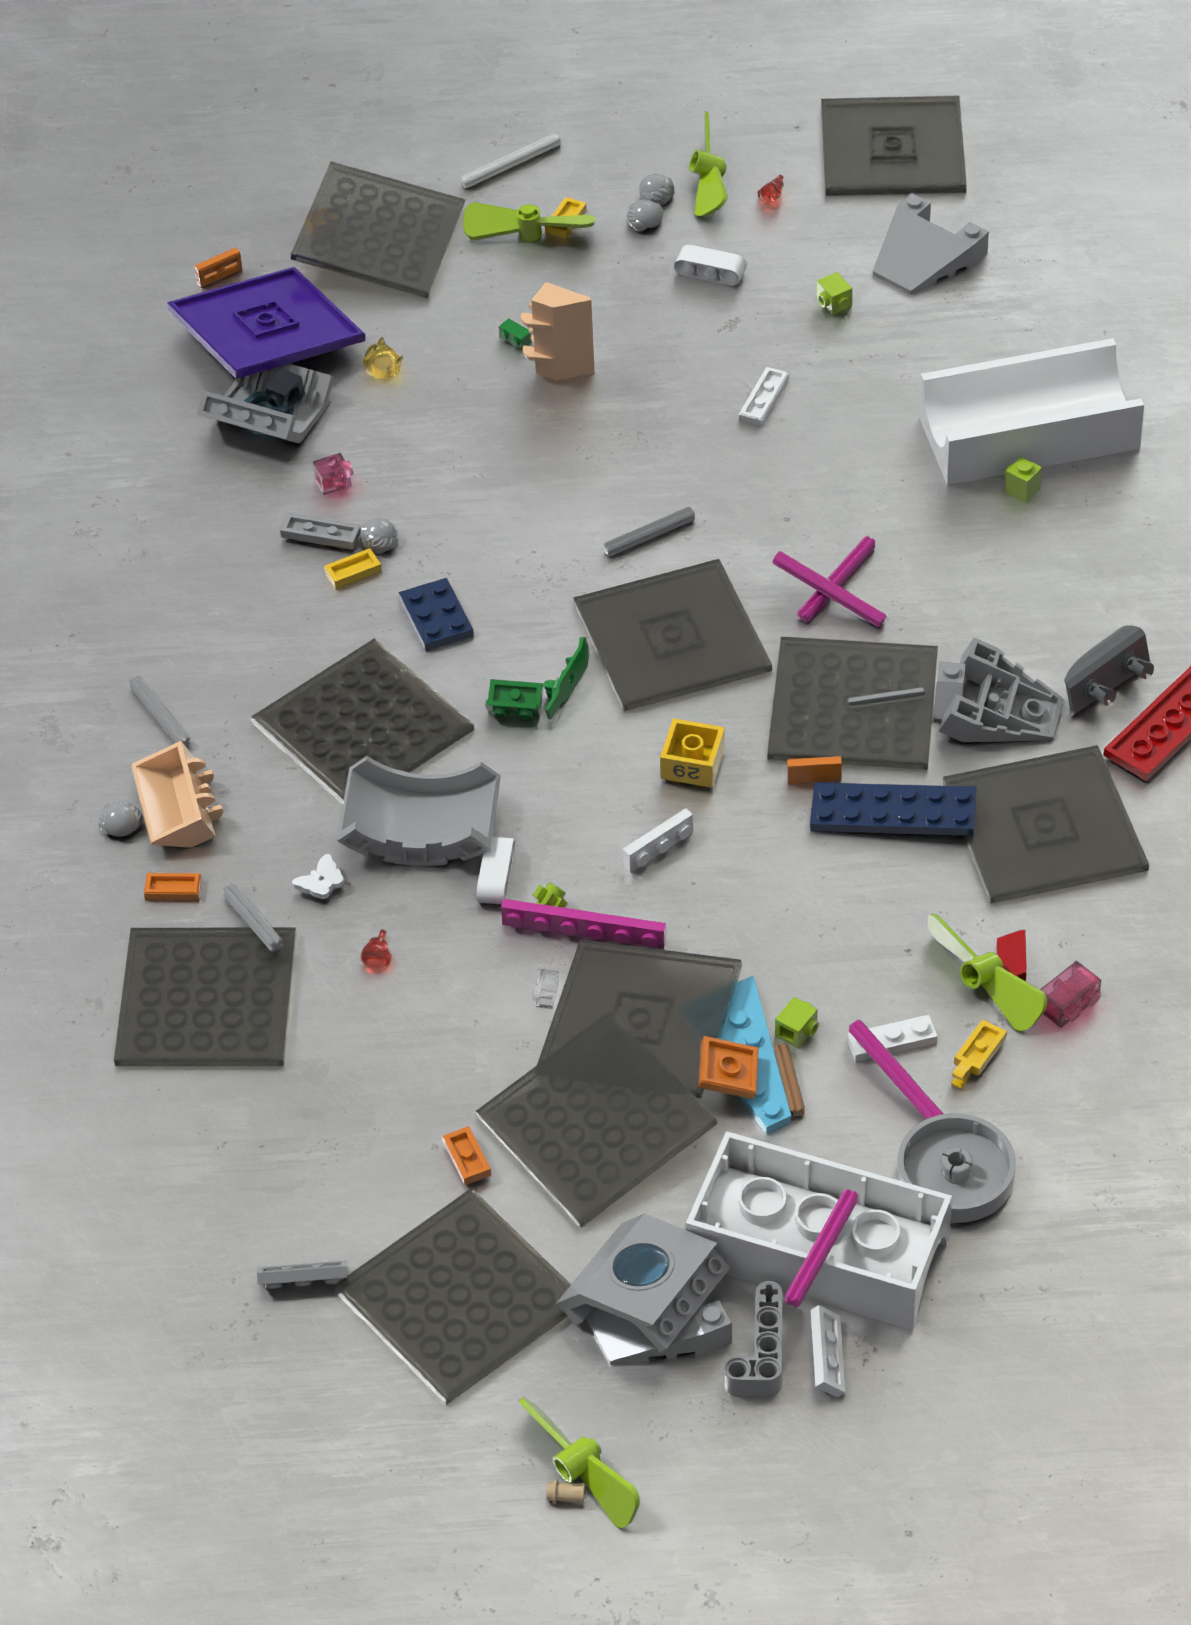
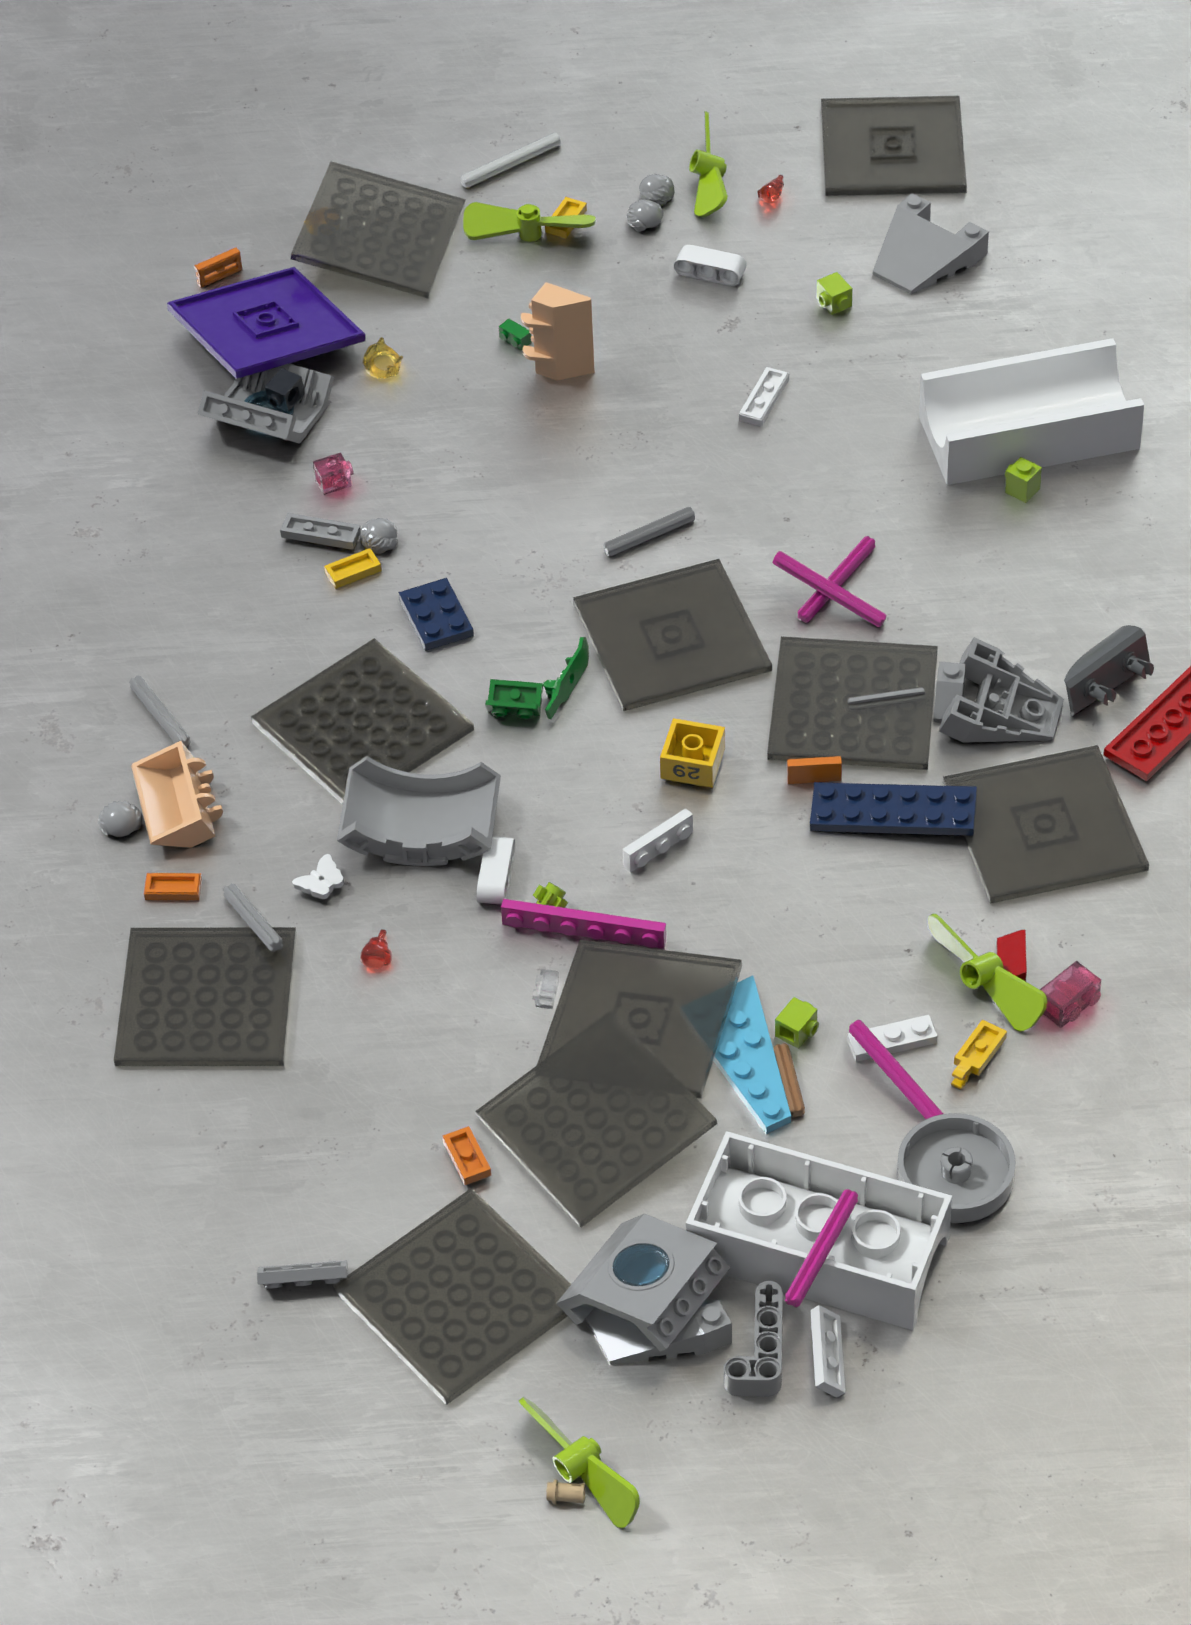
(728, 1067): orange plate -> none

